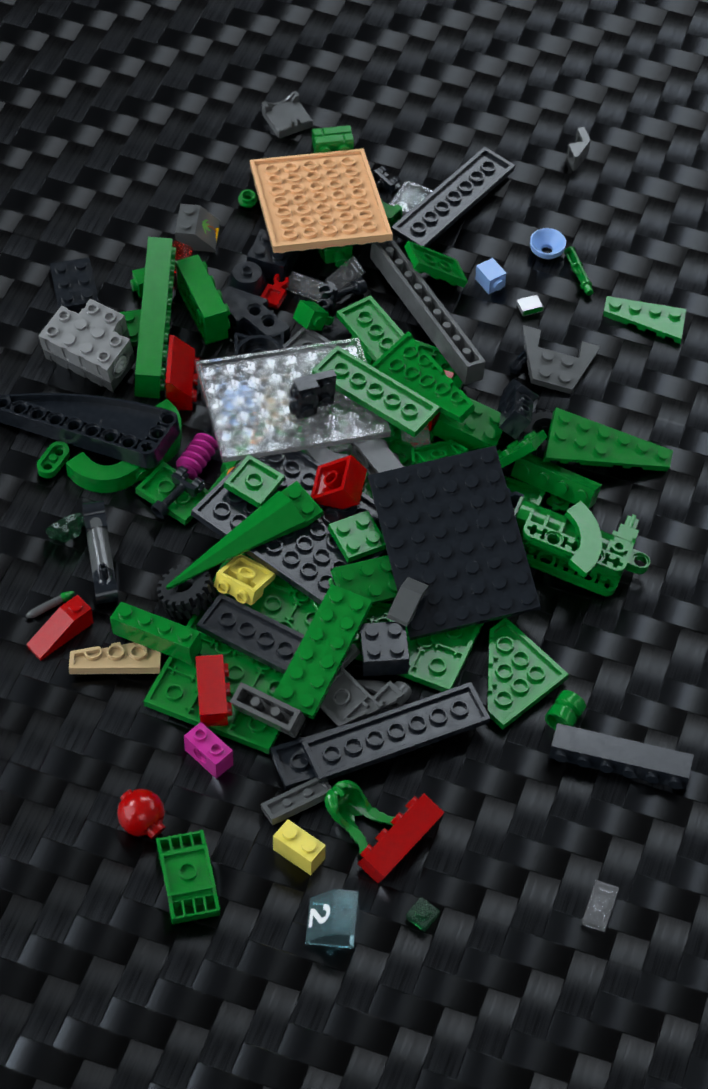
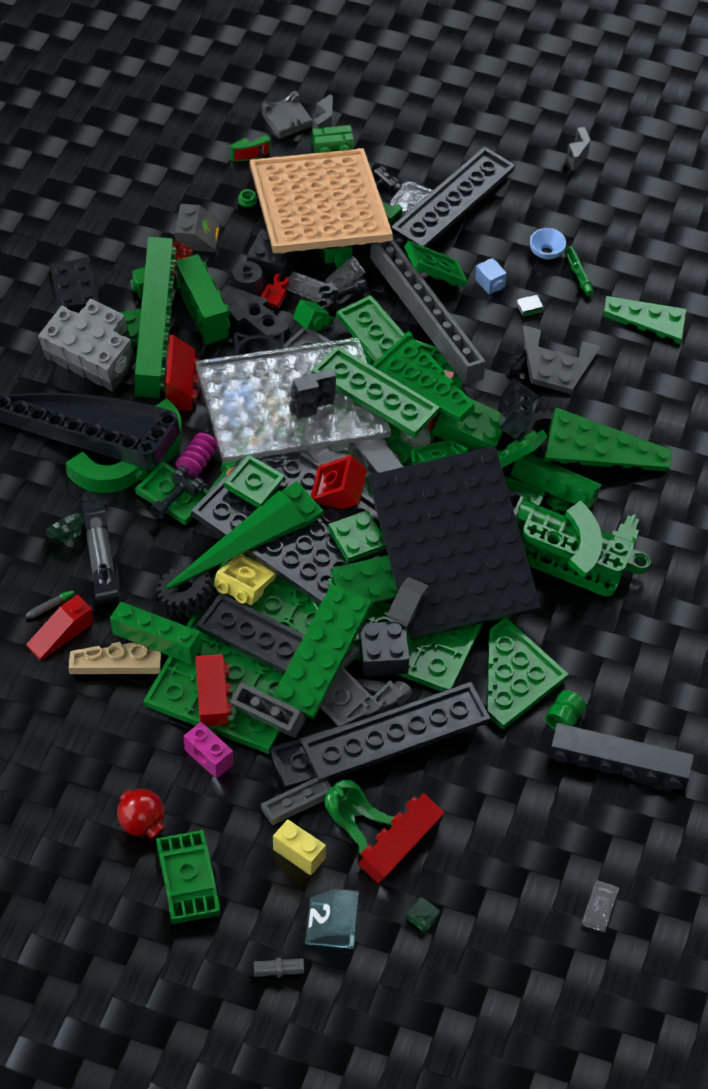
(51, 460): green plate -> none
(245, 150): none -> slope
(278, 967): none -> dark grey pin
(323, 113): none -> dark grey slope

